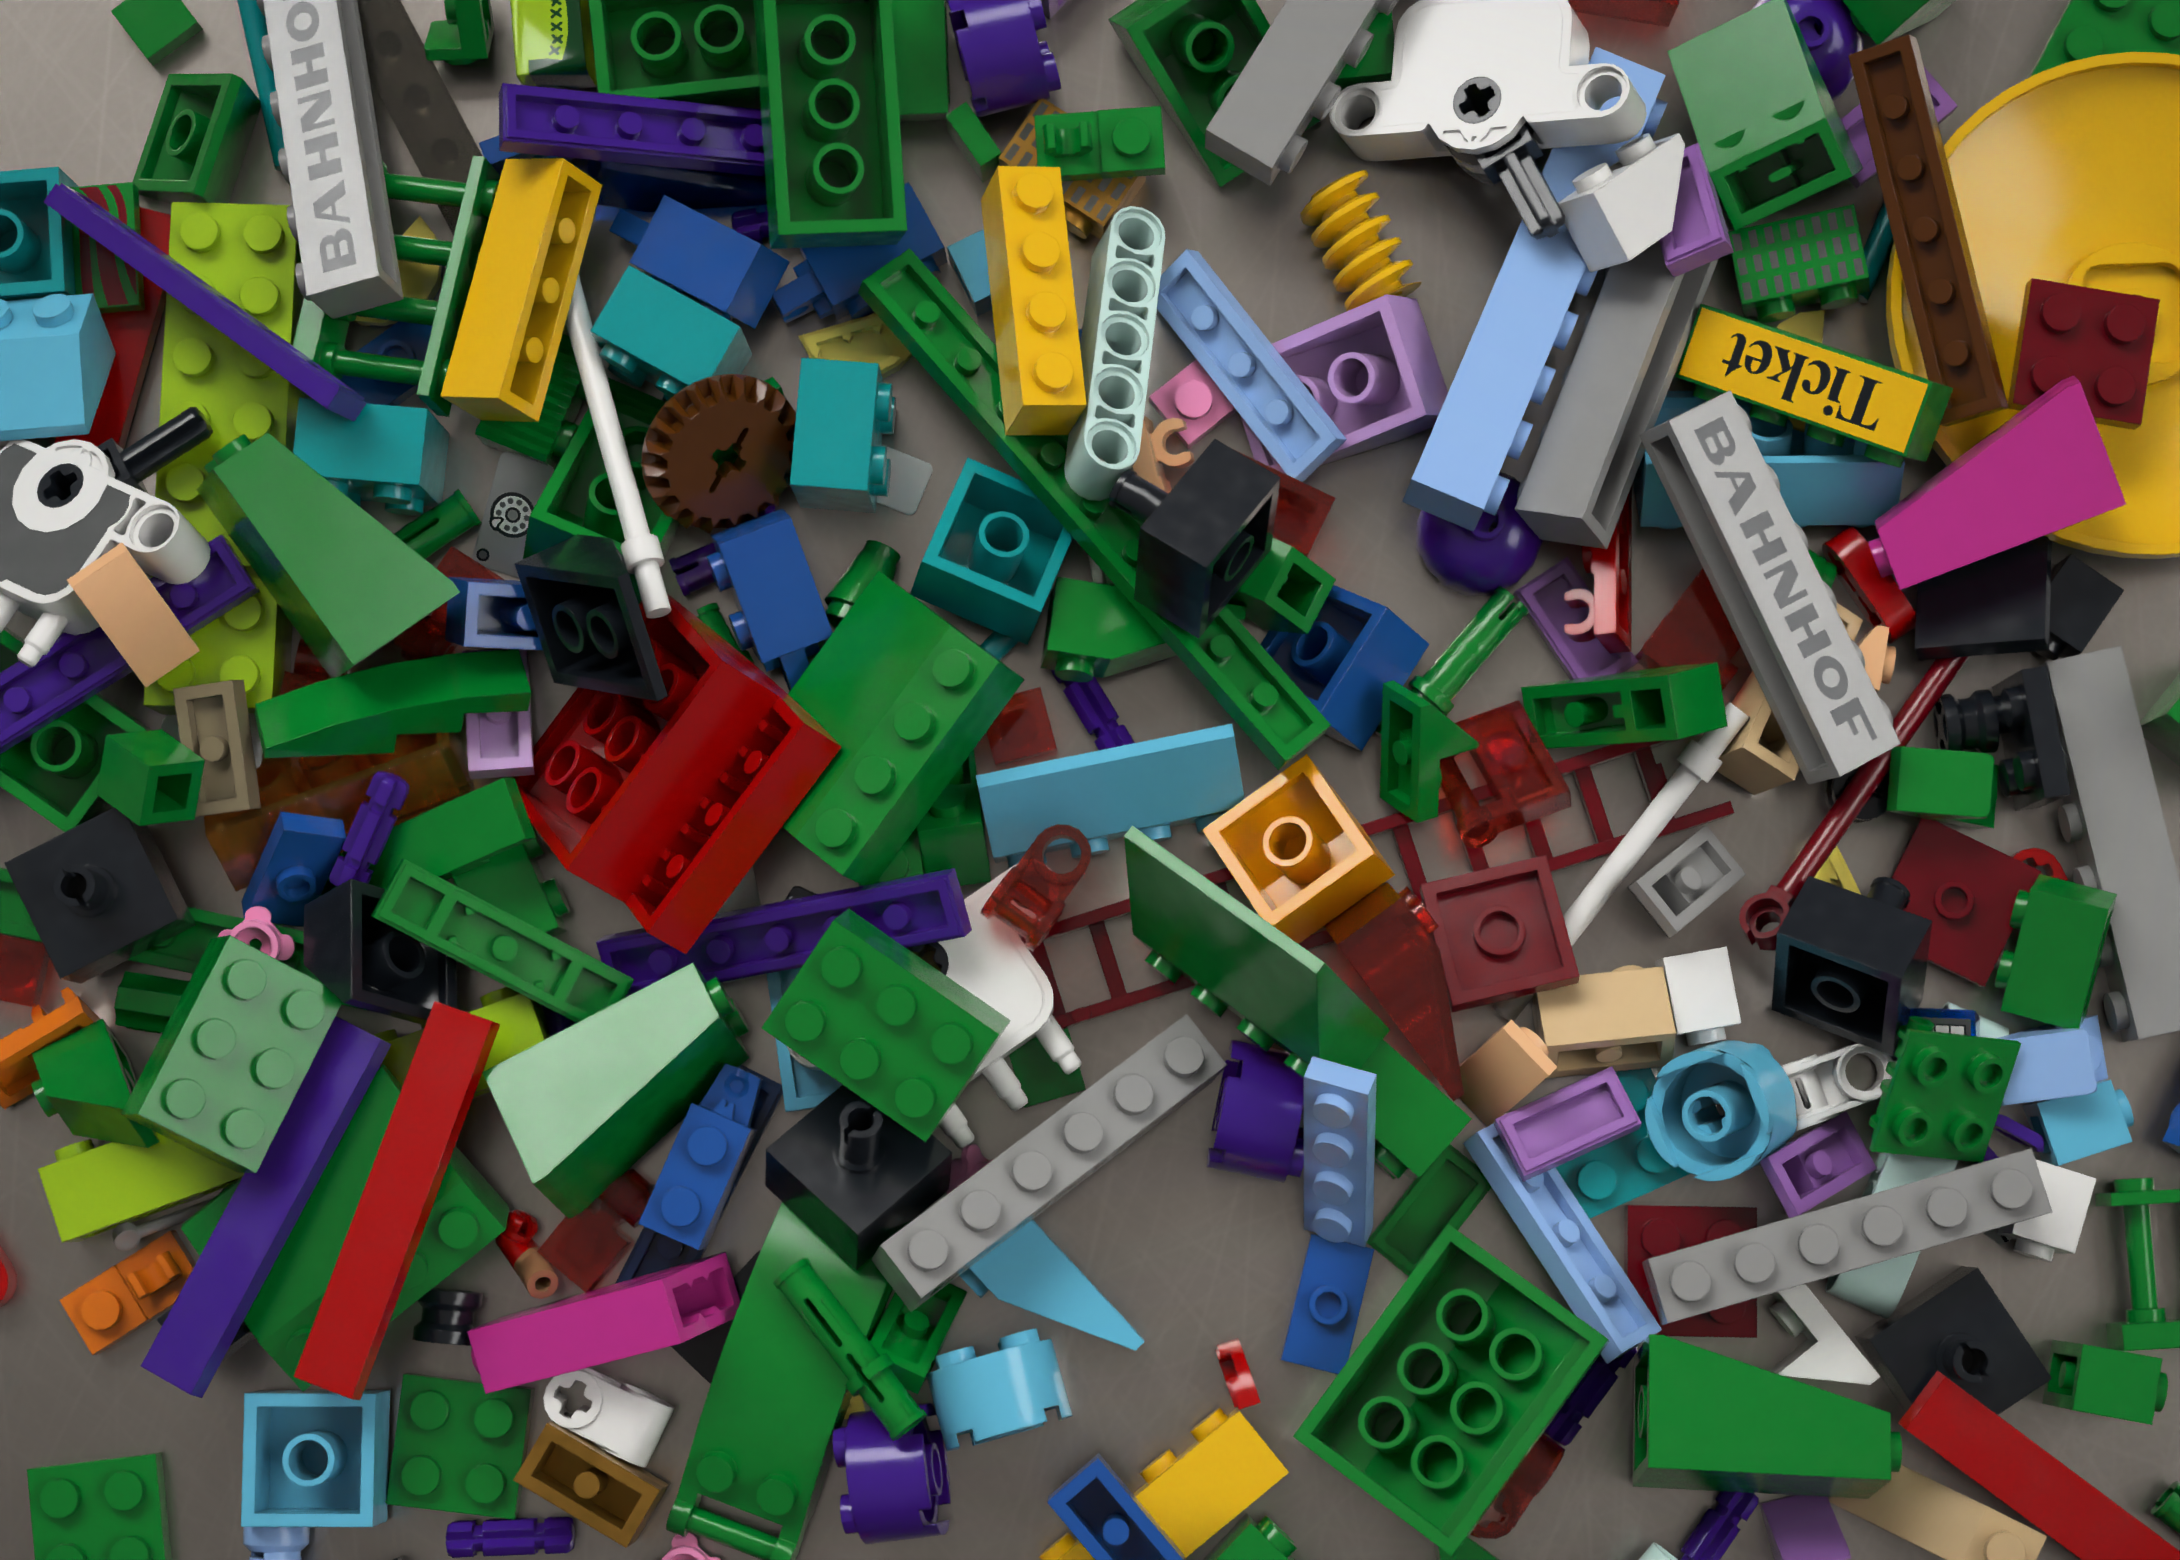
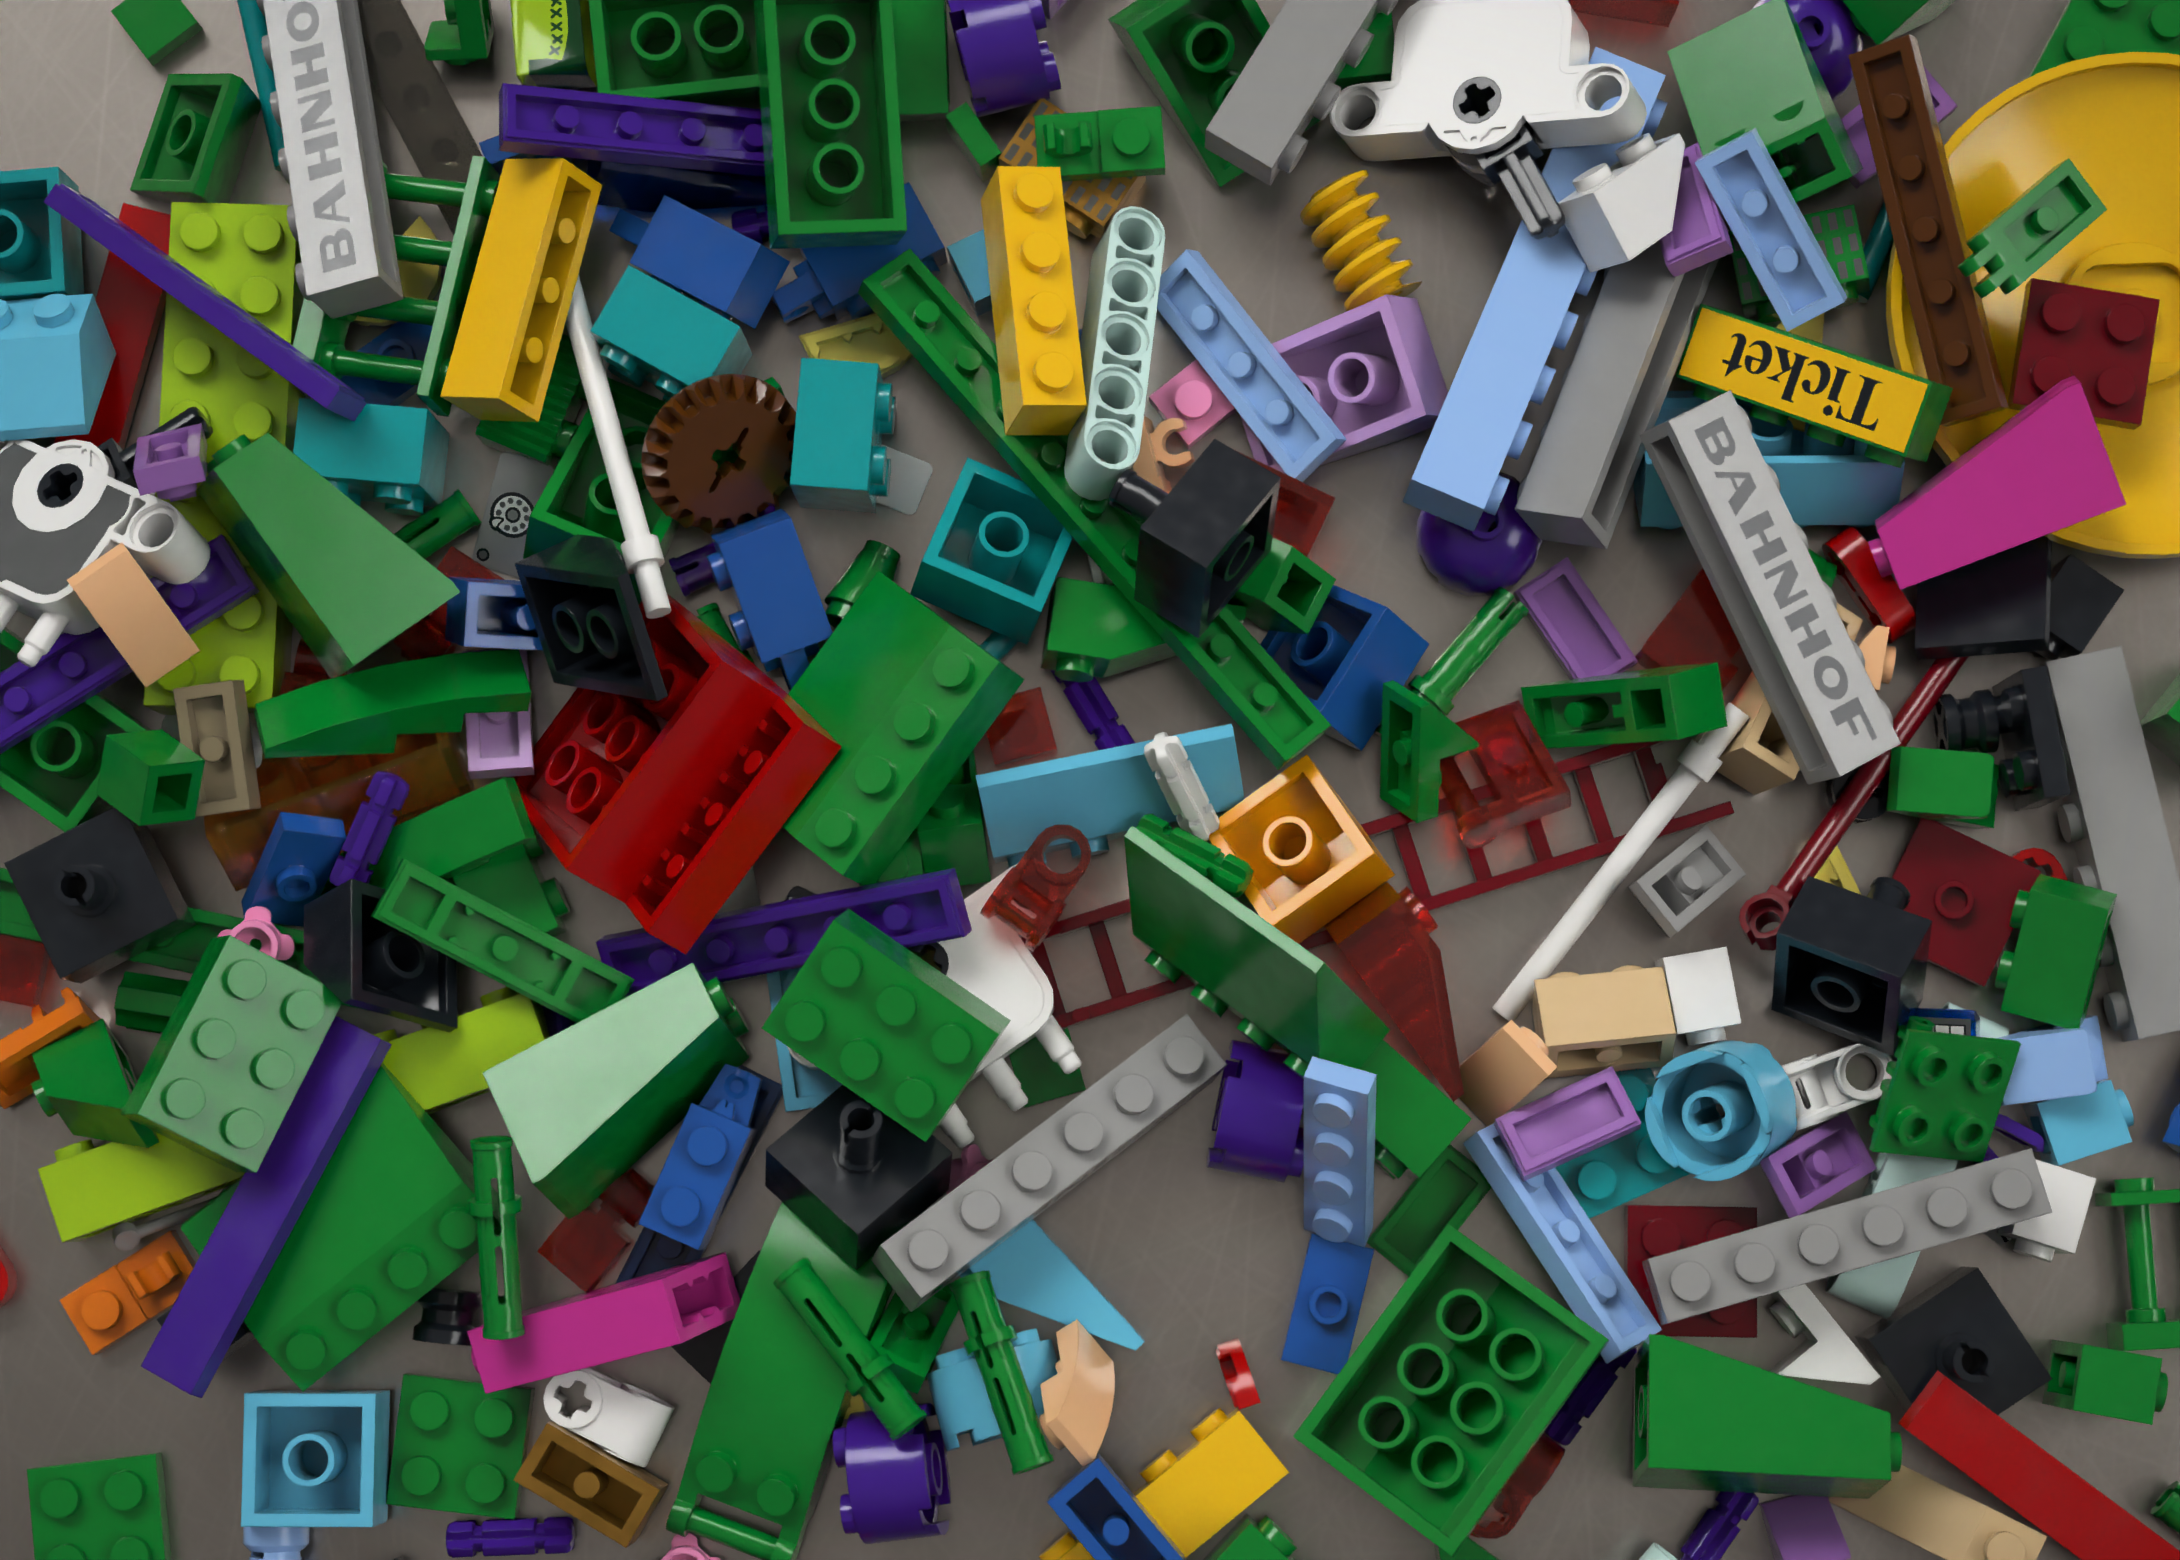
(97, 269): tile -> none
(171, 462): none -> medium lavender plate
(396, 1201): red tile -> none
(494, 1160): none -> green pin
(522, 1254): arm -> none
(1001, 1372): none -> green pin
(1079, 1395): none -> light nougat slope
(1181, 785): none -> white axle
(1226, 871): none -> green axle
(1500, 933): dark red plate -> none
(1612, 598): red plate -> none
(1771, 230): none -> light blue plate
(2032, 229): none -> green hinge

